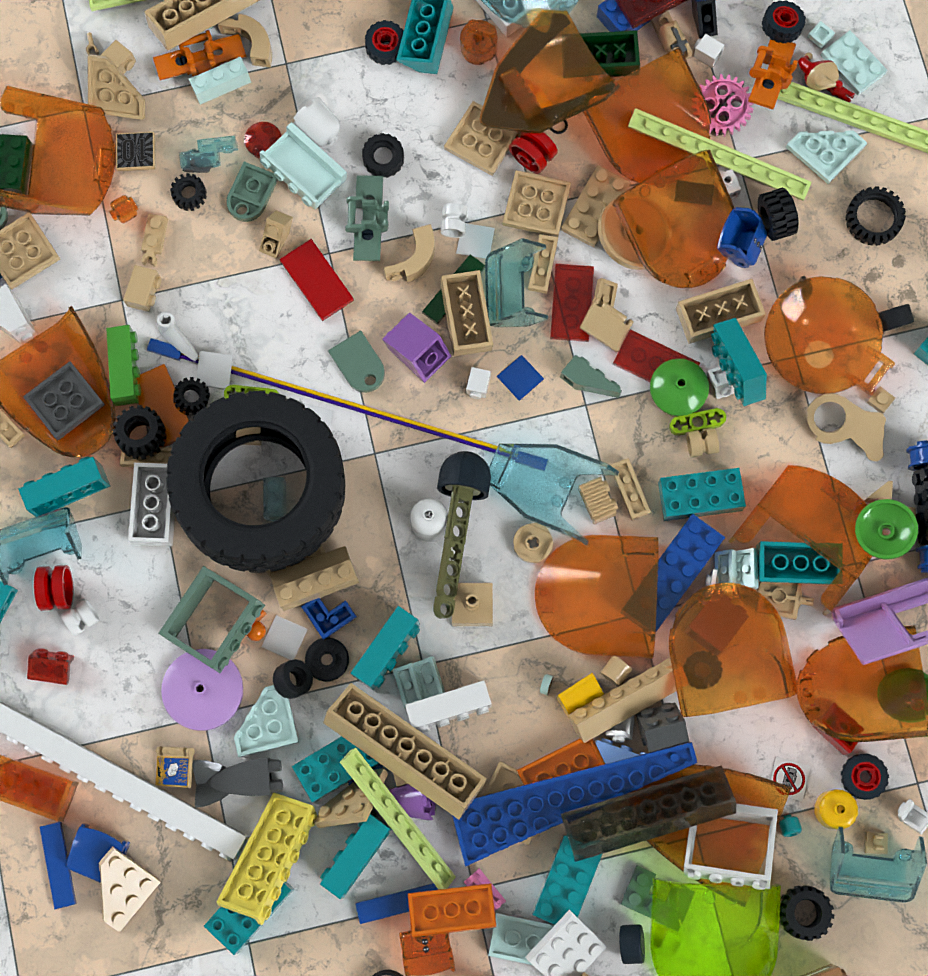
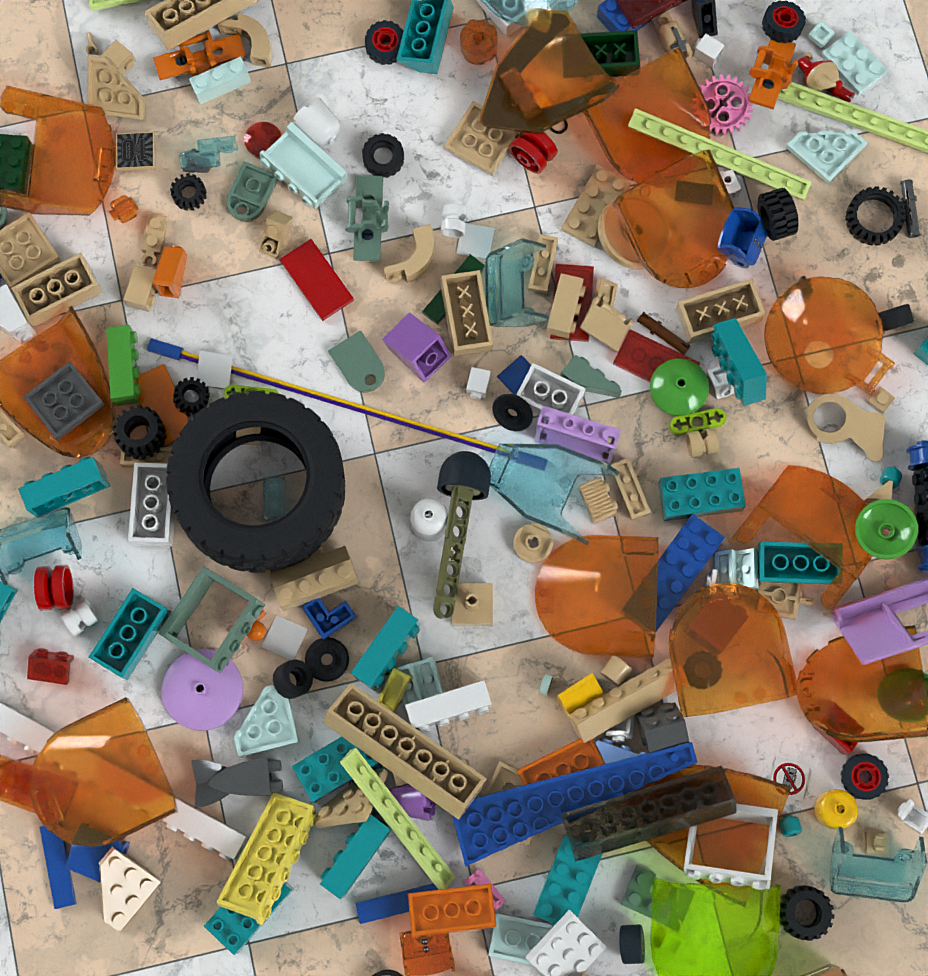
(45, 287): none -> tan brick
(100, 779): none -> clear orange windscreen
(129, 634): none -> teal brick
(170, 272): none -> orange slope
(174, 335): white piece -> none
(174, 766): piece -> none
(394, 689): none -> light yellow tile
(519, 405): none -> black wheel
(536, 203): tan plate -> none
(550, 390): none -> white brick
(565, 306): none -> tan brick
(577, 434): none -> lavender window
(663, 333): none -> reddish brown pin
(891, 474): none -> teal piece
(910, 207): none -> dark grey pin

